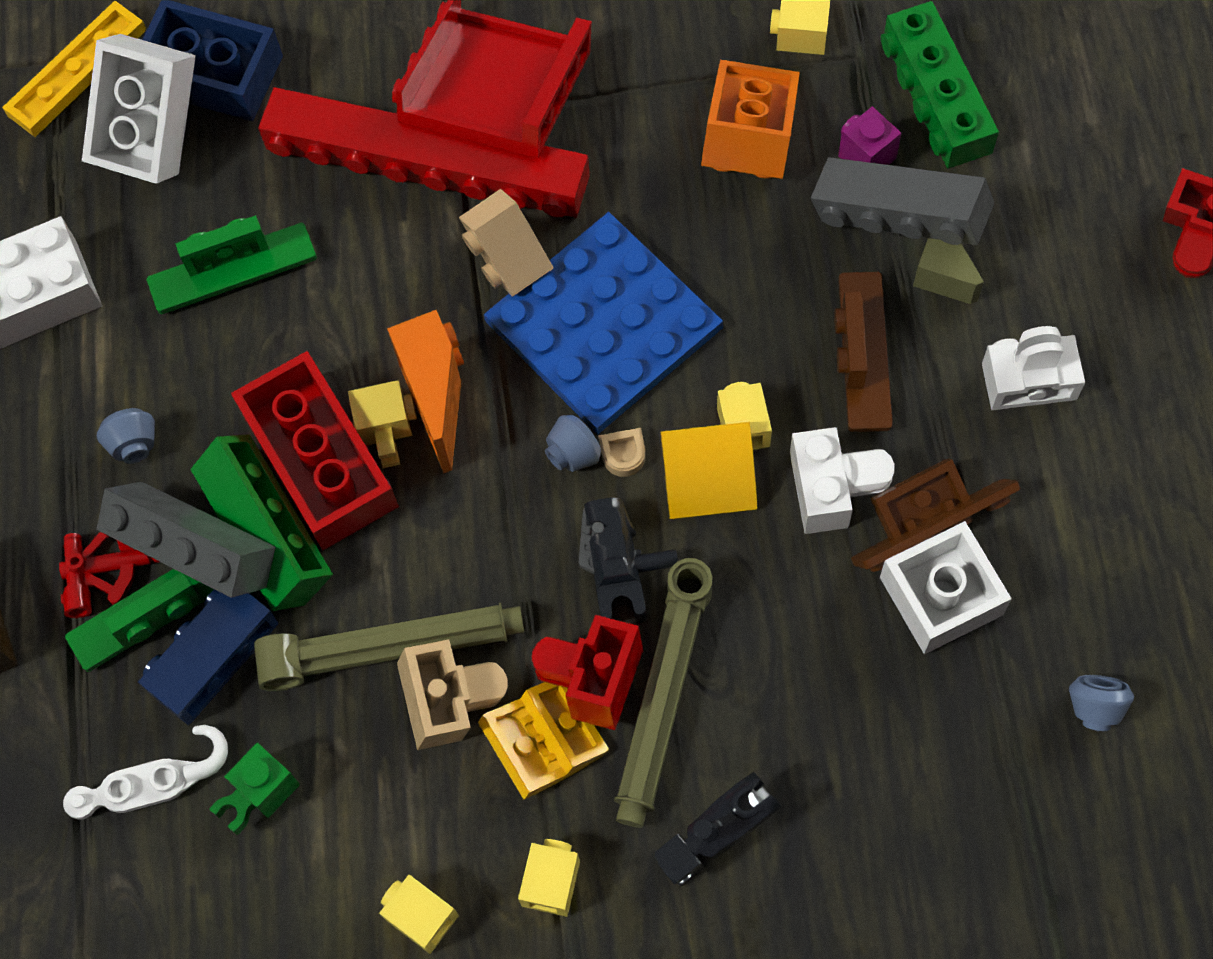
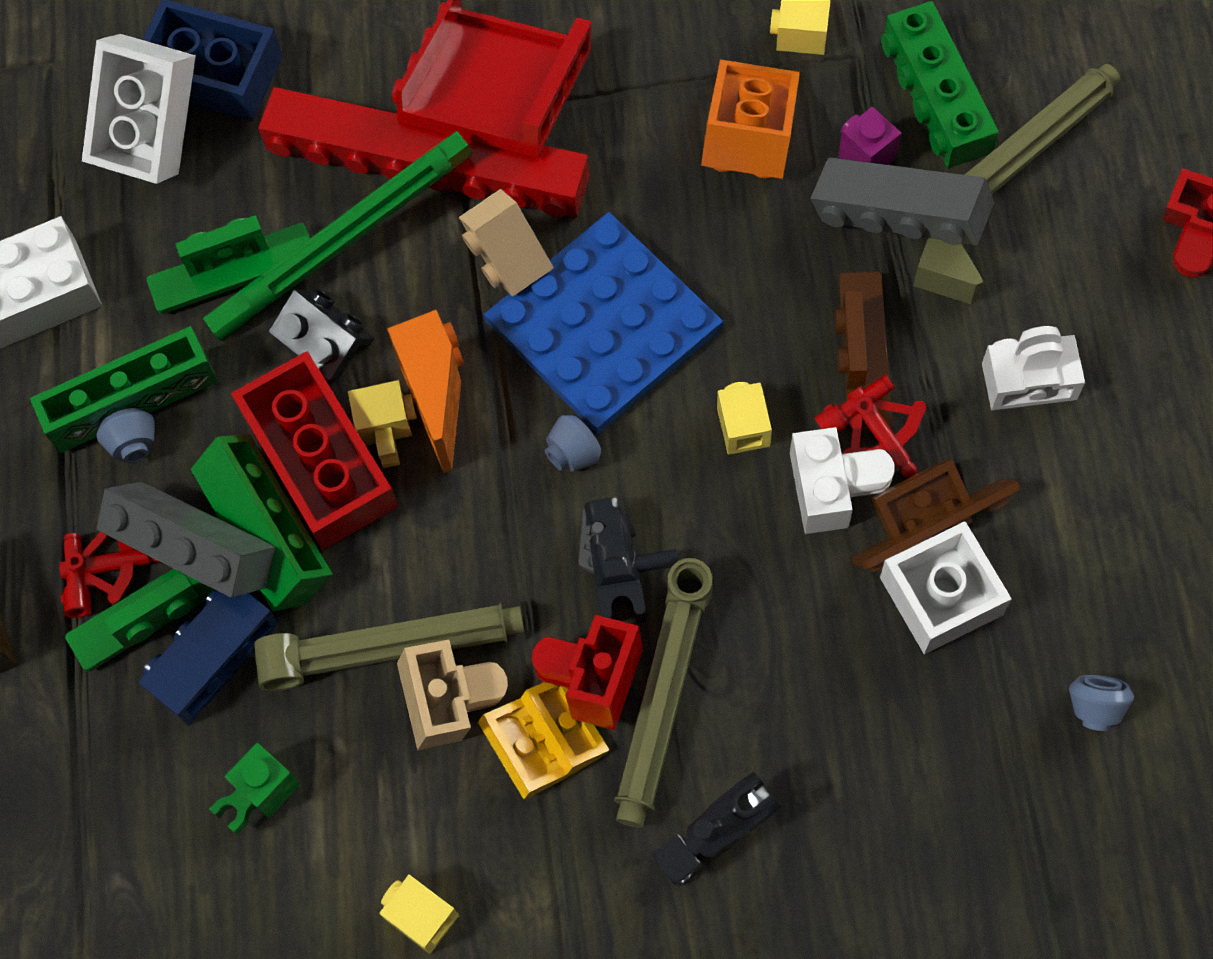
(69, 71): yellow plate -> none
(139, 380): none -> green brick
(148, 782): white piece -> none
(317, 326): none -> bracket
(337, 236): none -> green piece
(549, 877): light yellow brick -> none
(623, 452): tan tile -> none
(709, 470): yellow slope -> none
(865, 405): none -> red piece
(1047, 127): none -> olive piece

